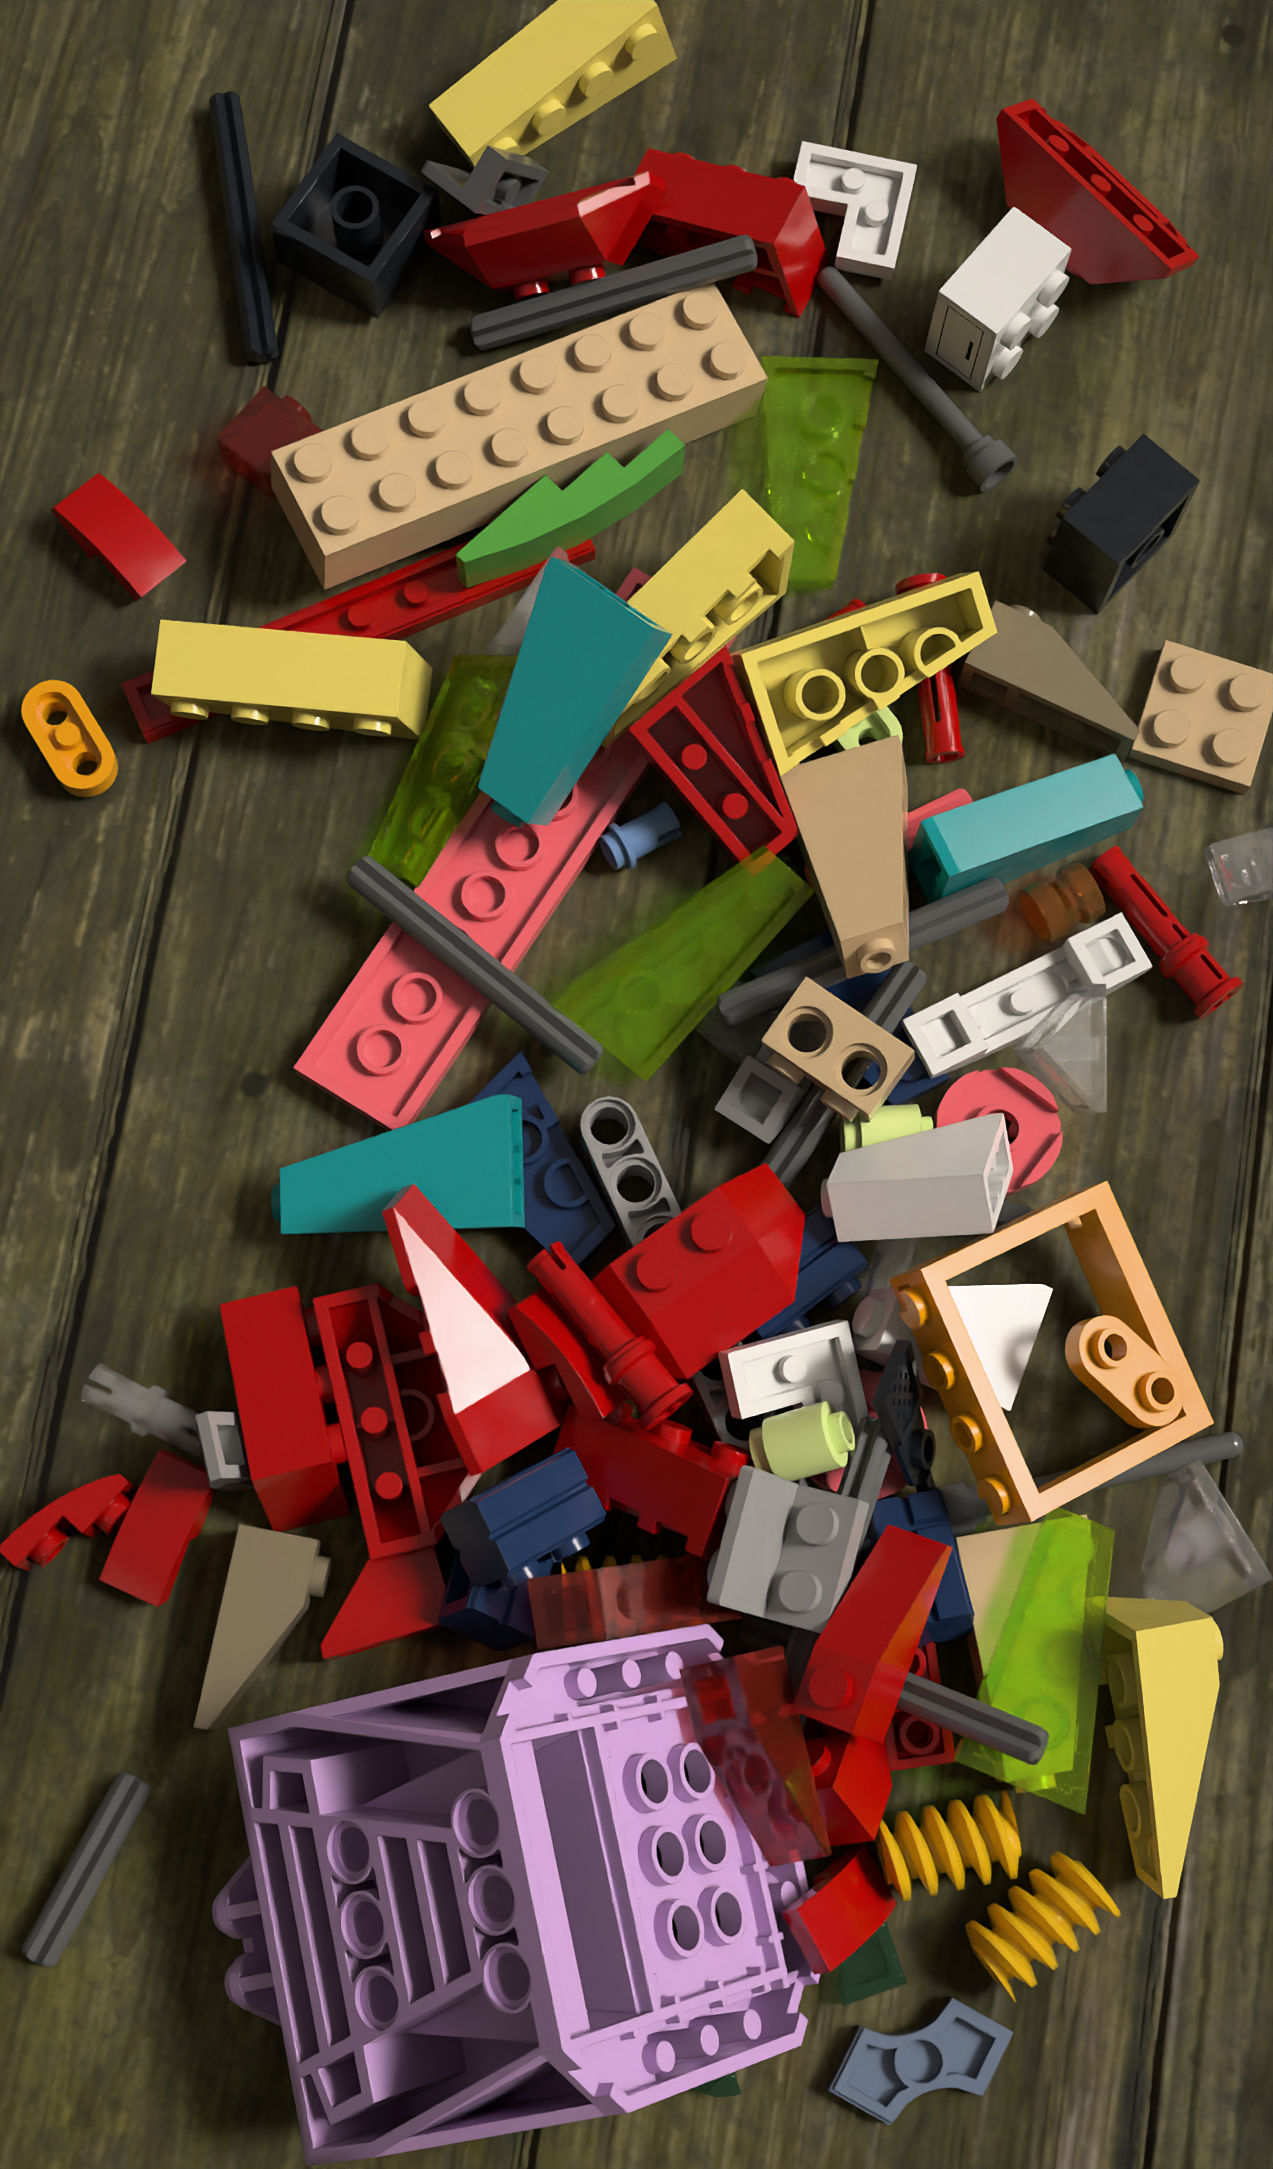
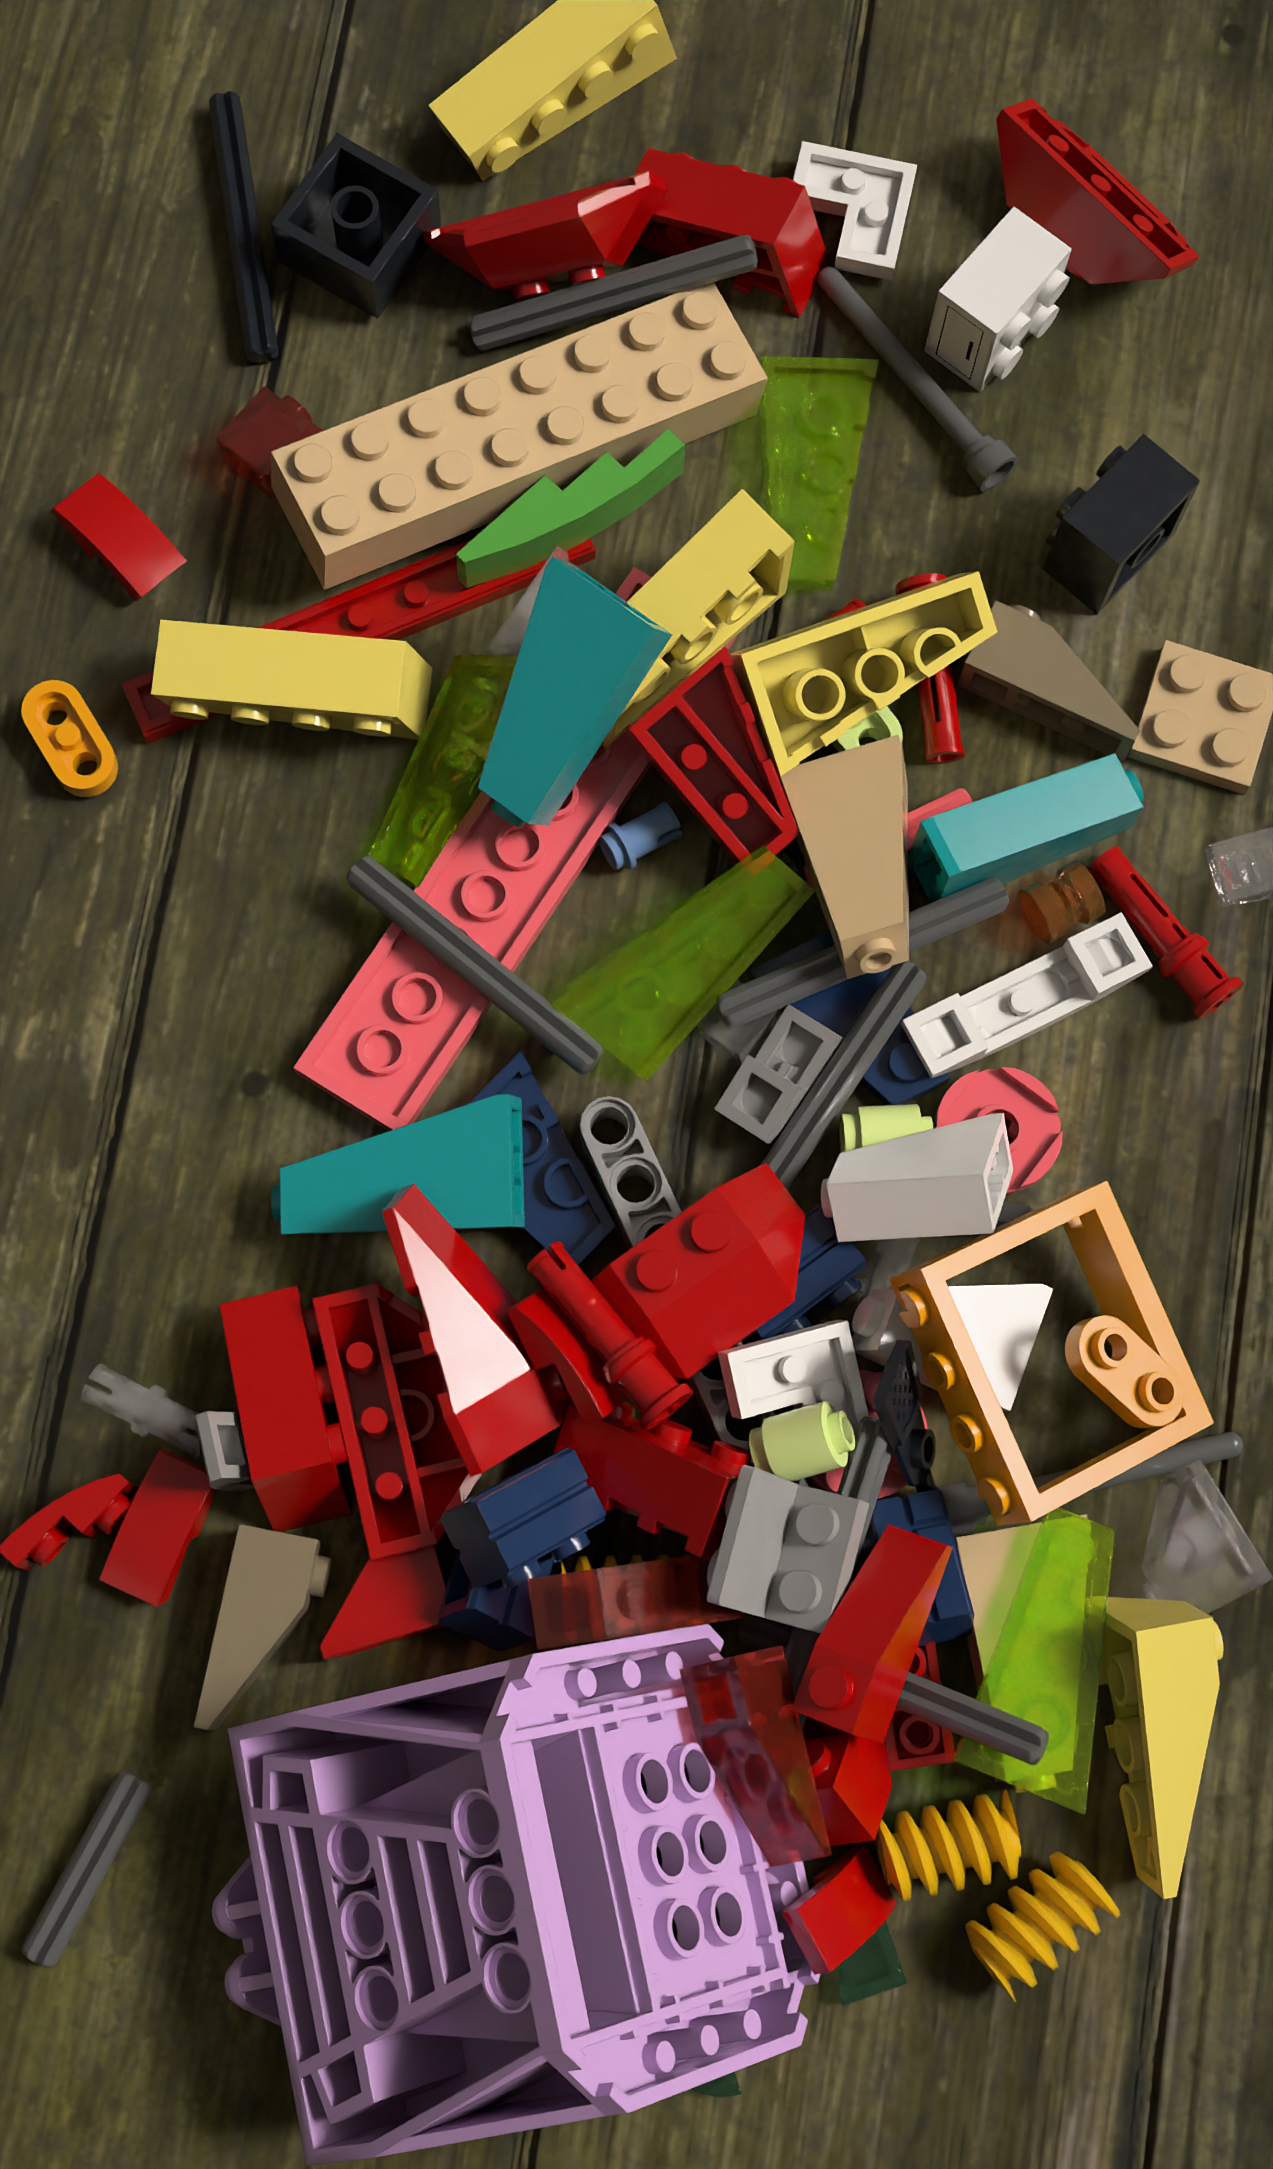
(495, 184): dark grey panel -> none
(847, 1038): tan brick -> none
(892, 2069): sand blue tile -> none
(1071, 1049): clear slope -> none

